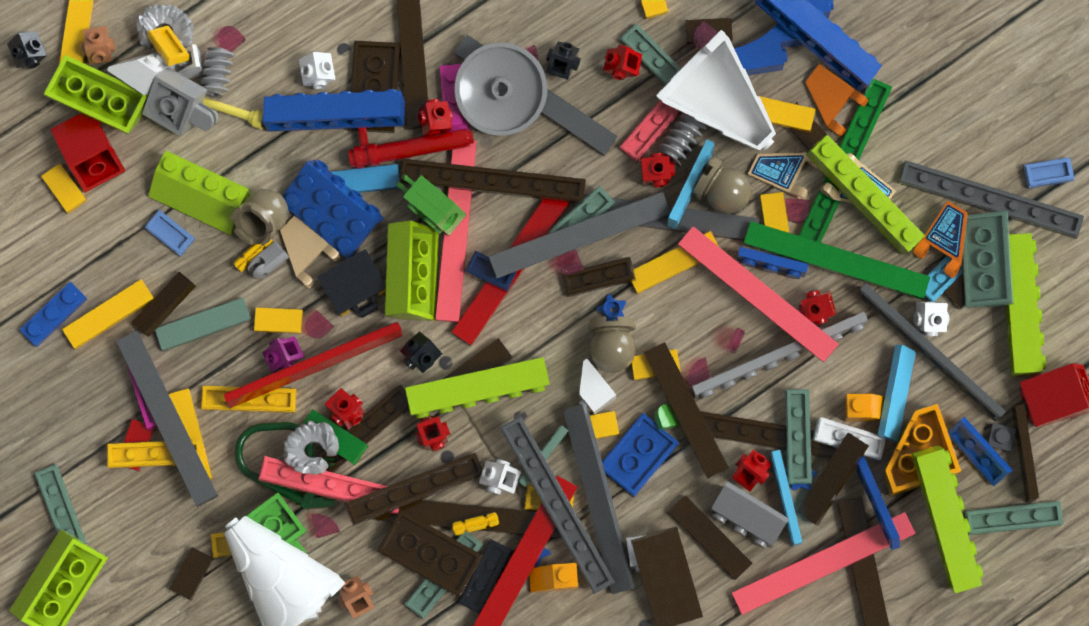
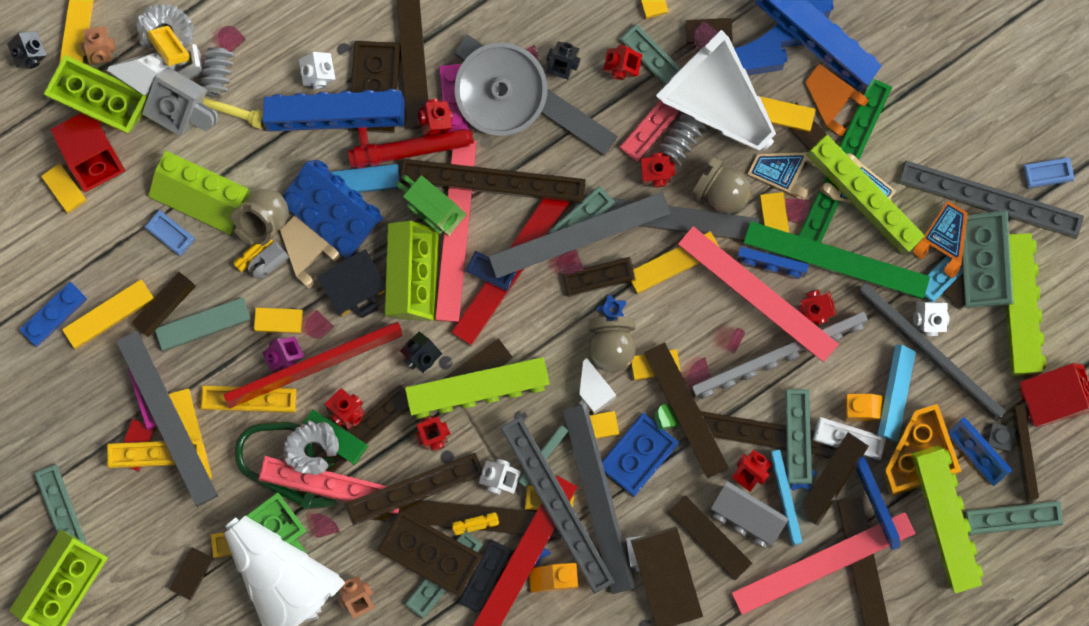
(687, 191): medium azure tile -> none

